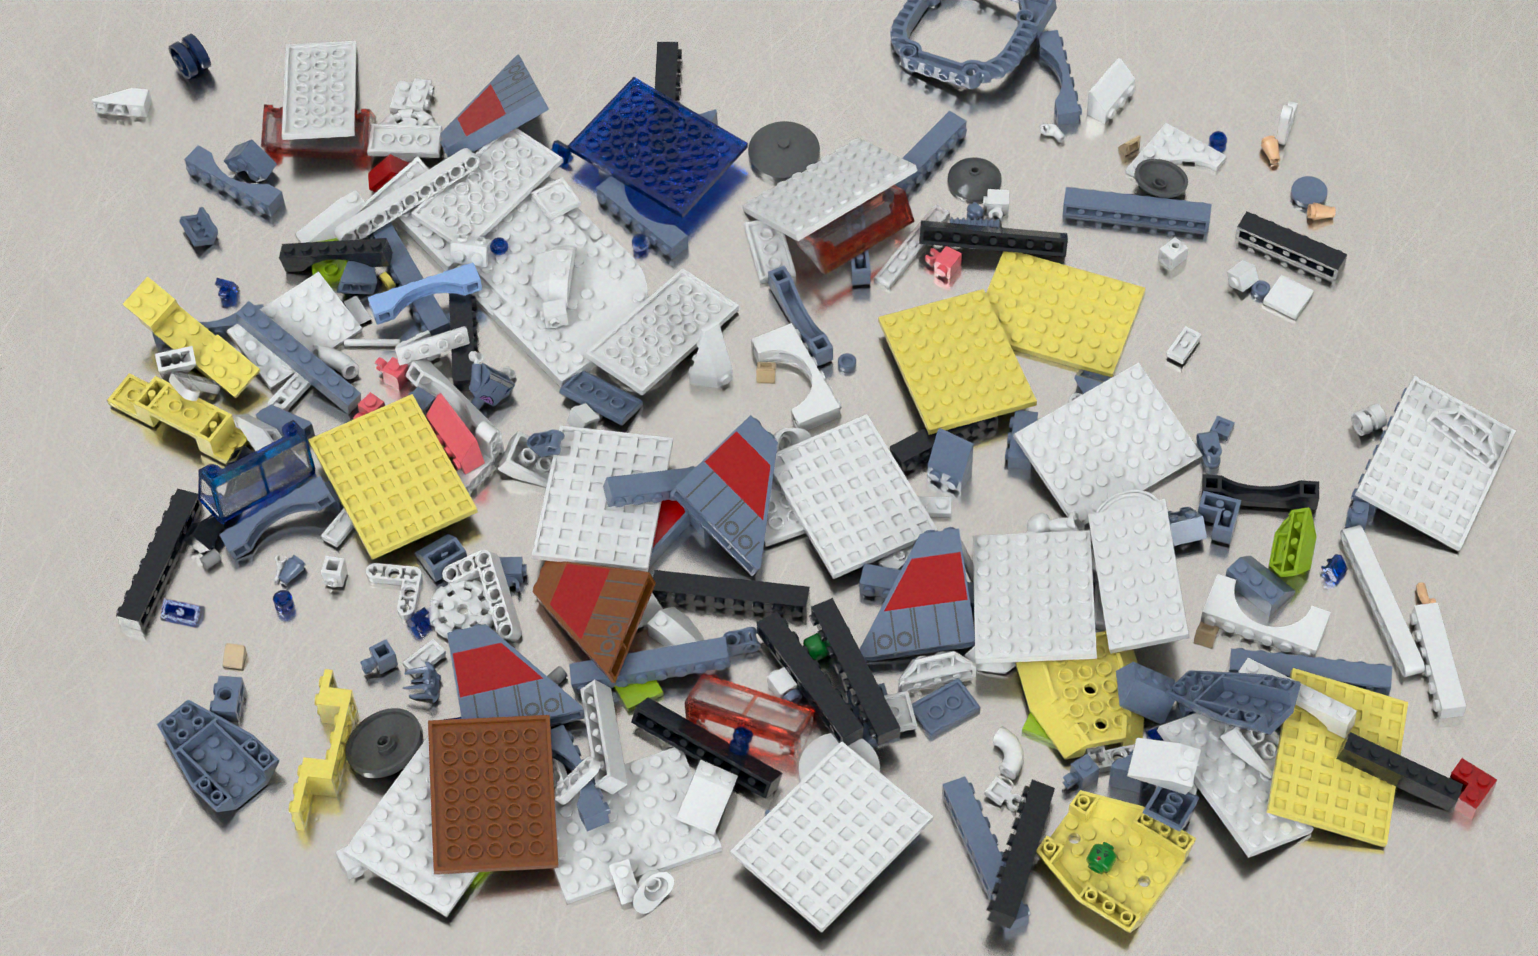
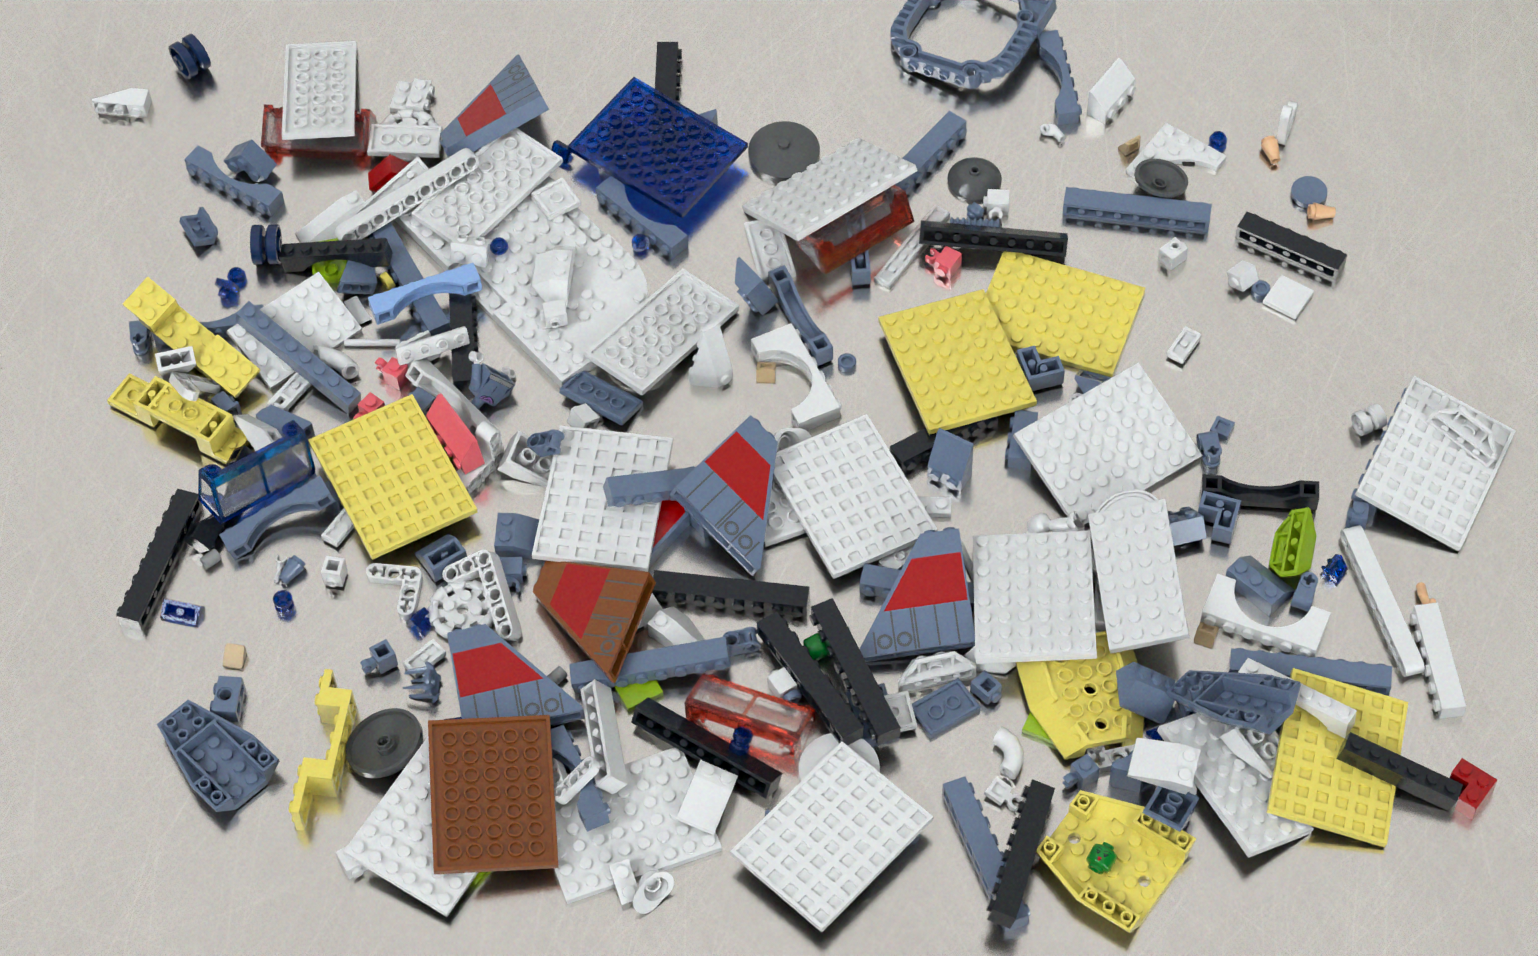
(139, 337): none -> sand blue piece
(226, 403): none -> sand blue brick
(234, 272): none -> clear blue plate
(265, 244): none -> dark blue wheel
(515, 535): none -> sand blue slope
(753, 289): none -> sand blue slope
(983, 683): none -> sand blue brick
(1040, 372): none -> sand blue brick
(1304, 593): none -> sand blue piece

